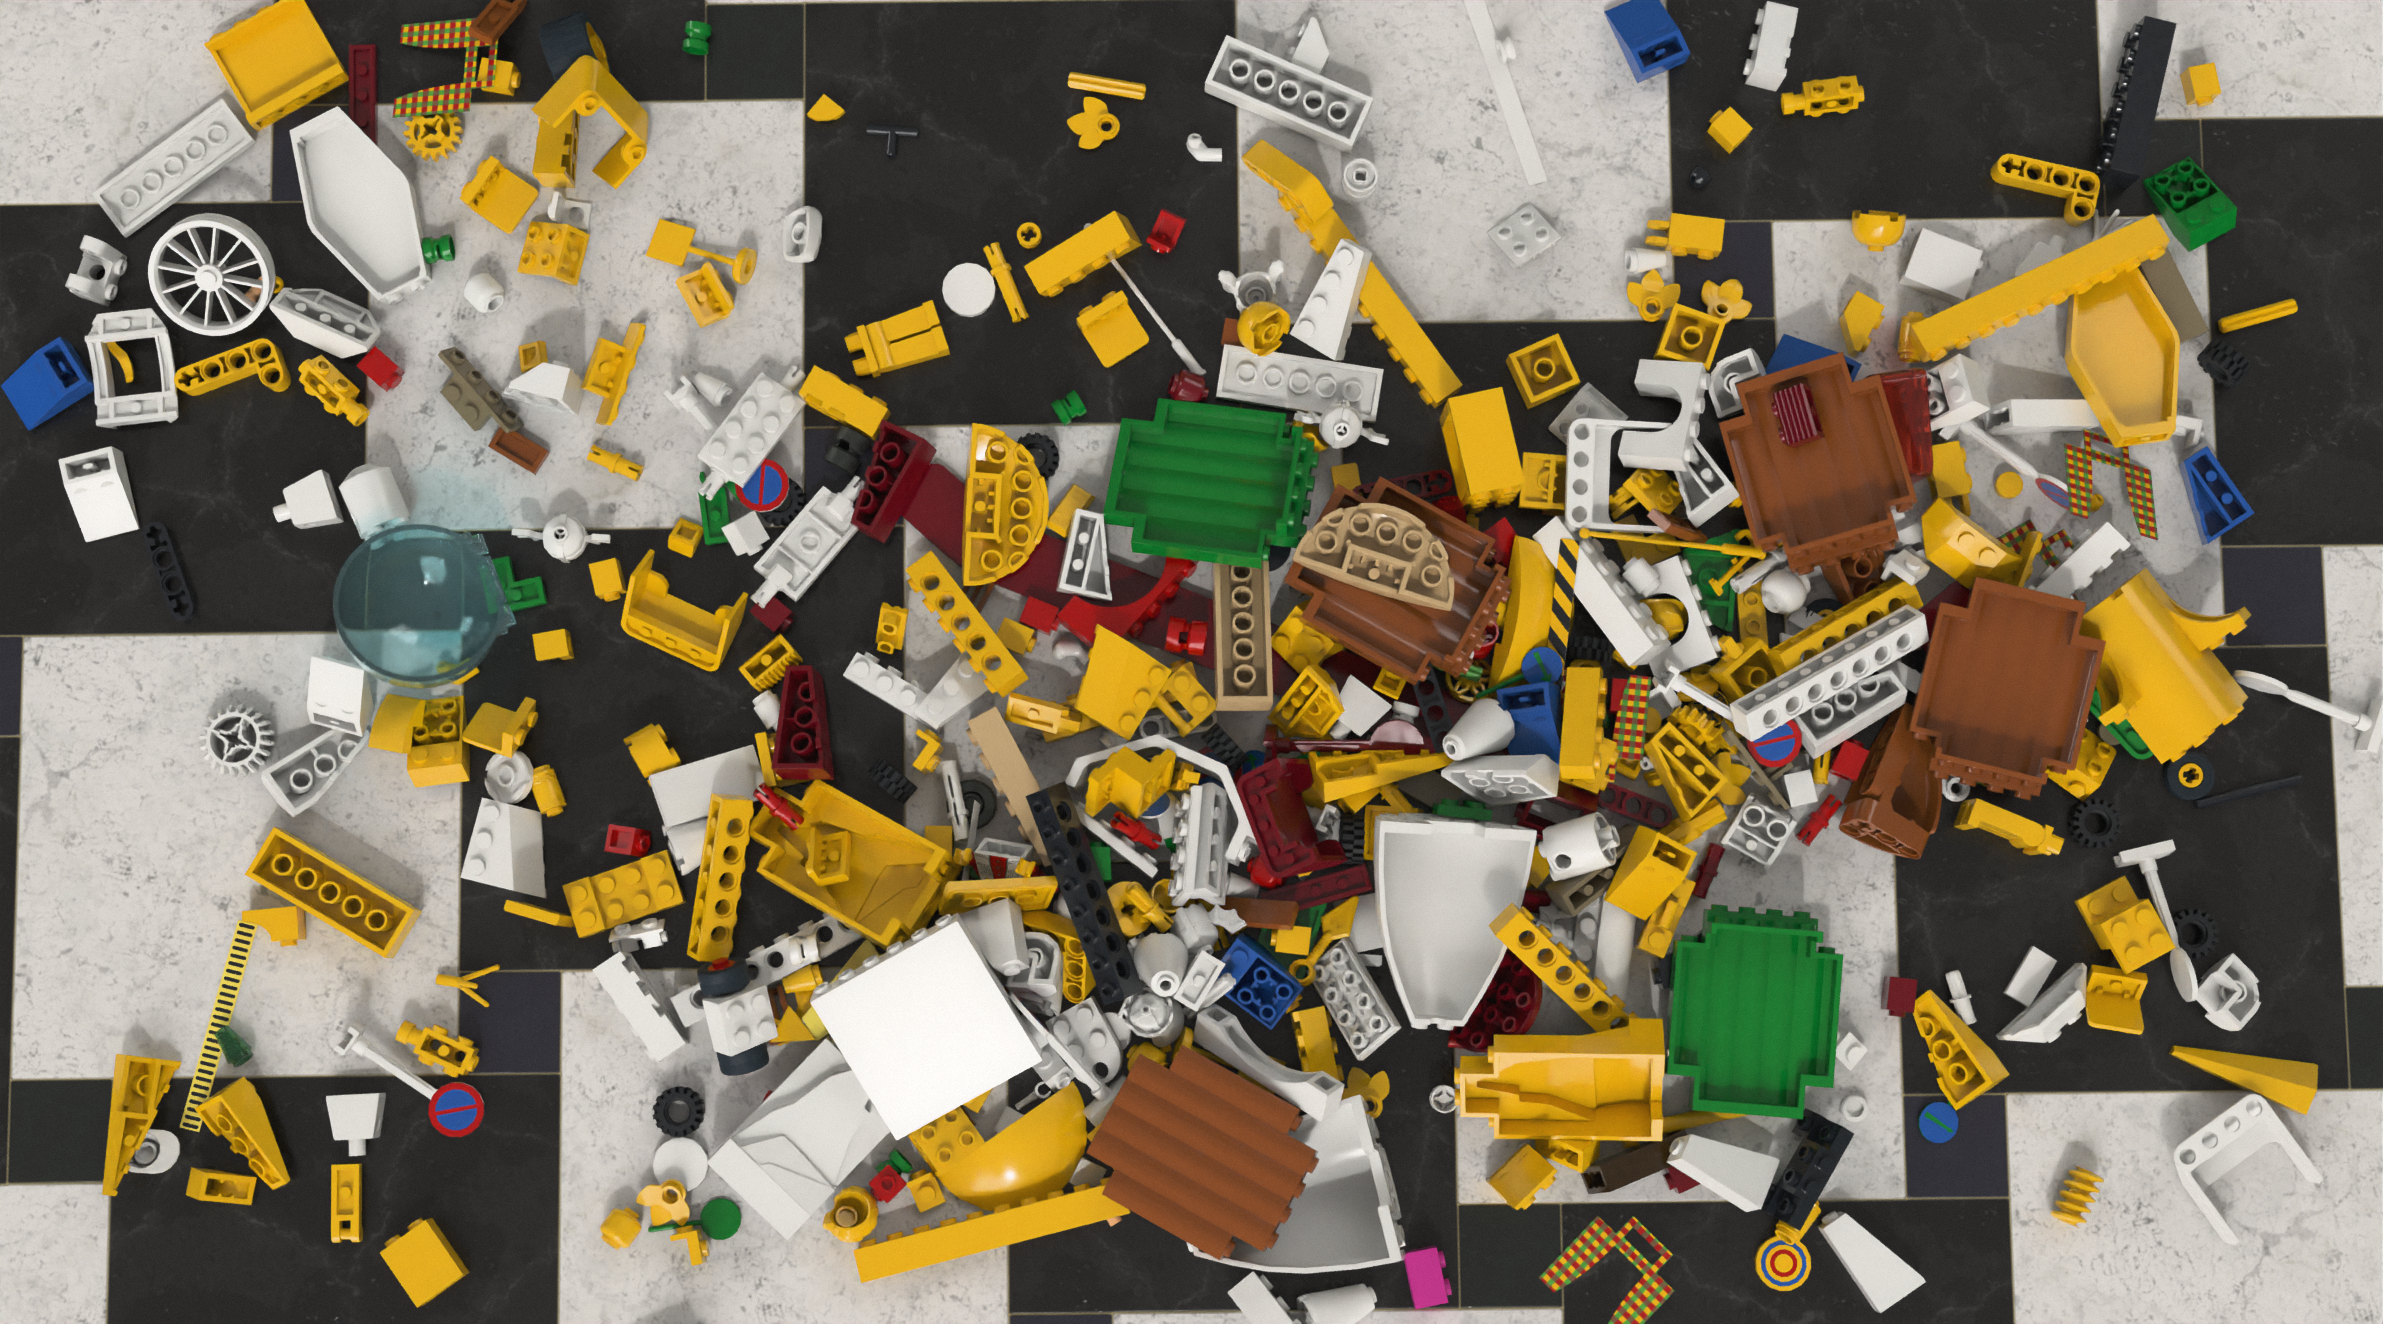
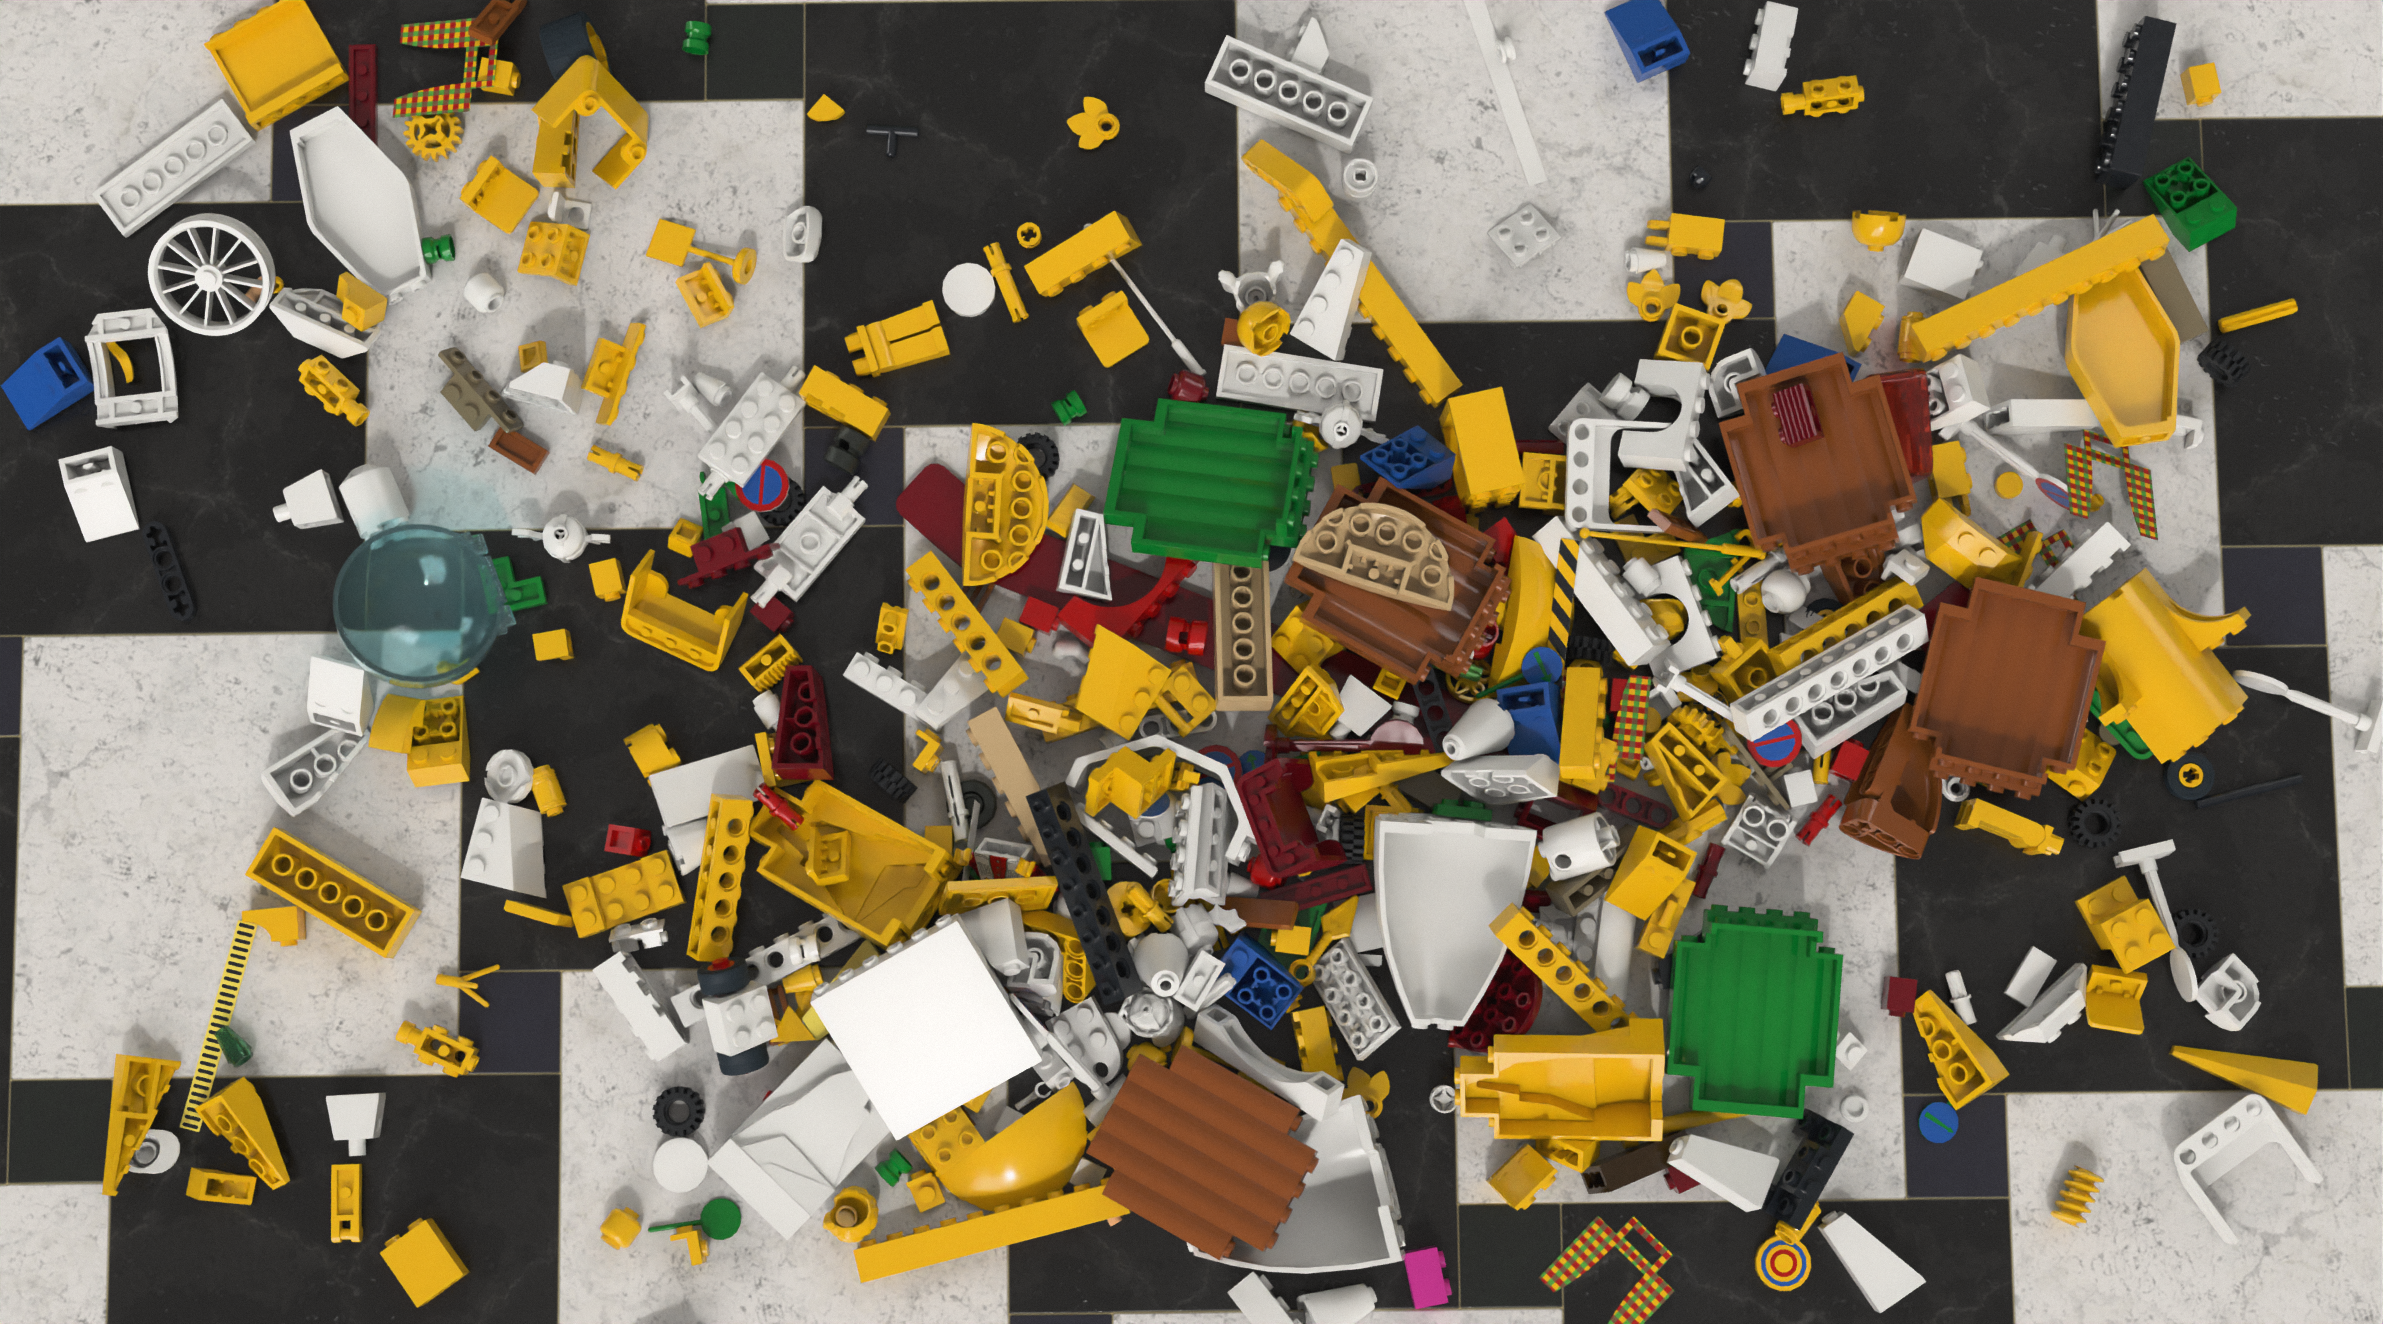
(97, 257): white brick -> none
(230, 373): yellow beam -> none
(242, 731): white gear -> none
(361, 304): none -> yellow arch
(381, 369): red brick -> none
(453, 1108): piece -> none
(501, 728): yellow bracket -> none
(664, 1204): yellow plate -> none
(723, 553): none -> dark red bracket
(887, 1184): red bracket -> none
(890, 480): dark red wedge -> none
(1106, 85): yellow axle -> none
(1136, 830): red pin -> none
(1166, 232): red bracket -> none
(1200, 150): white arm -> none
(1224, 747): black tyre -> none
(1412, 460): none -> blue slope
(1540, 446): none -> dark red plate
(1542, 371): yellow brick -> none
(1624, 397): none -> white wheel
(1729, 129): yellow brick -> none
(2045, 184): yellow beam -> none
(2212, 496): blue wedge -> none

